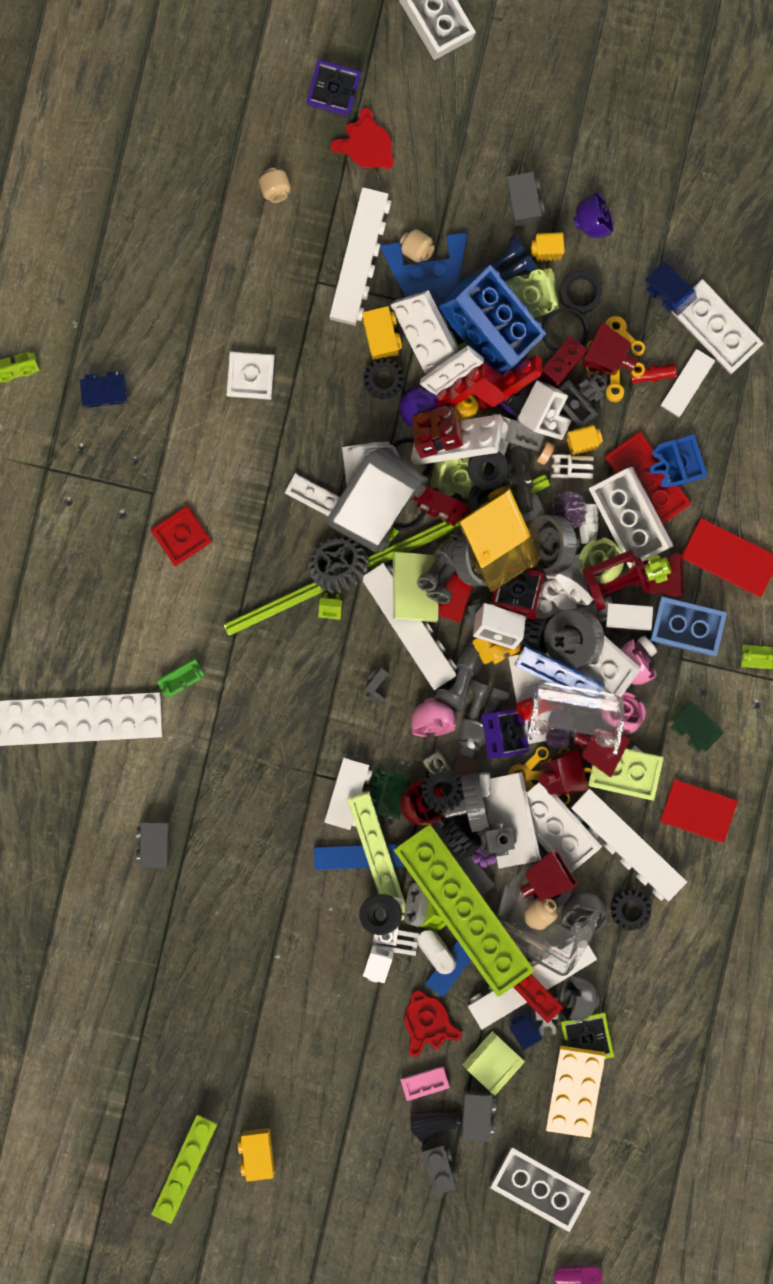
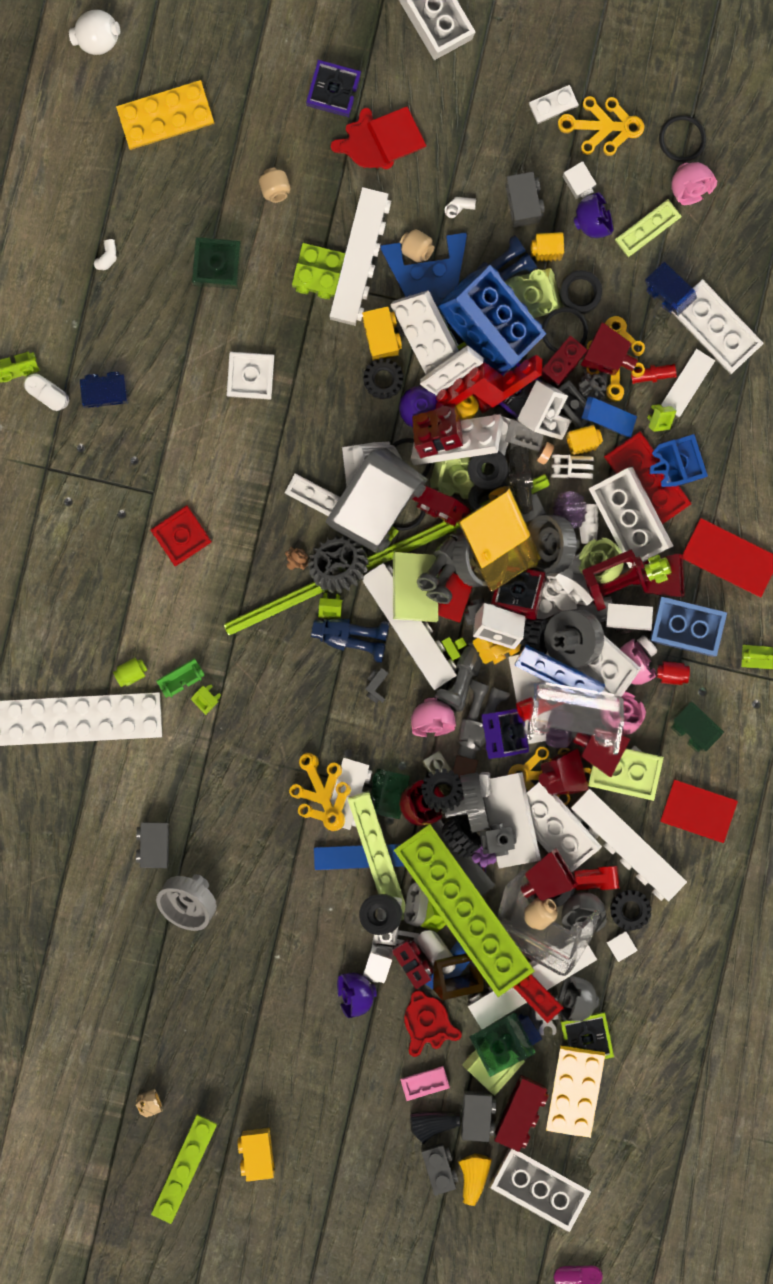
(46, 392): none -> white arm
(95, 32): none -> white brick
(108, 258): none -> white arm
(130, 672): none -> lime brick
(149, 1103): none -> tan rock
(165, 115): none -> yellow plate
(193, 906): none -> light grey piece
(205, 700): none -> lime tile
(216, 263): none -> clear green brick
(297, 558): none -> medium nougat plant
(318, 271): none -> lime plate
(323, 794): none -> yellow plant
(338, 631): none -> dark blue piece
(356, 994): none -> dark purple cylinder
(396, 134): none -> red tile
(409, 959): none -> dark red piece
(453, 647): none -> lime tile
(458, 204): none -> white arm
(458, 985): none -> dark brown tile
(475, 1173): none -> yellow piece
(502, 1044): none -> clear green brick
(521, 1113): none -> dark red brick
(553, 104): none -> white plate
(579, 181): none -> white brick
(602, 878): none -> red piece
(604, 124): none -> yellow plant
(609, 417): none -> blue tile
(621, 946): none -> white tile
(648, 228): none -> yellowish green tile
(661, 418): none -> lime tile
(673, 673): none -> red brick
(682, 159): none -> black tyre
(691, 182): none -> bright pink cylinder

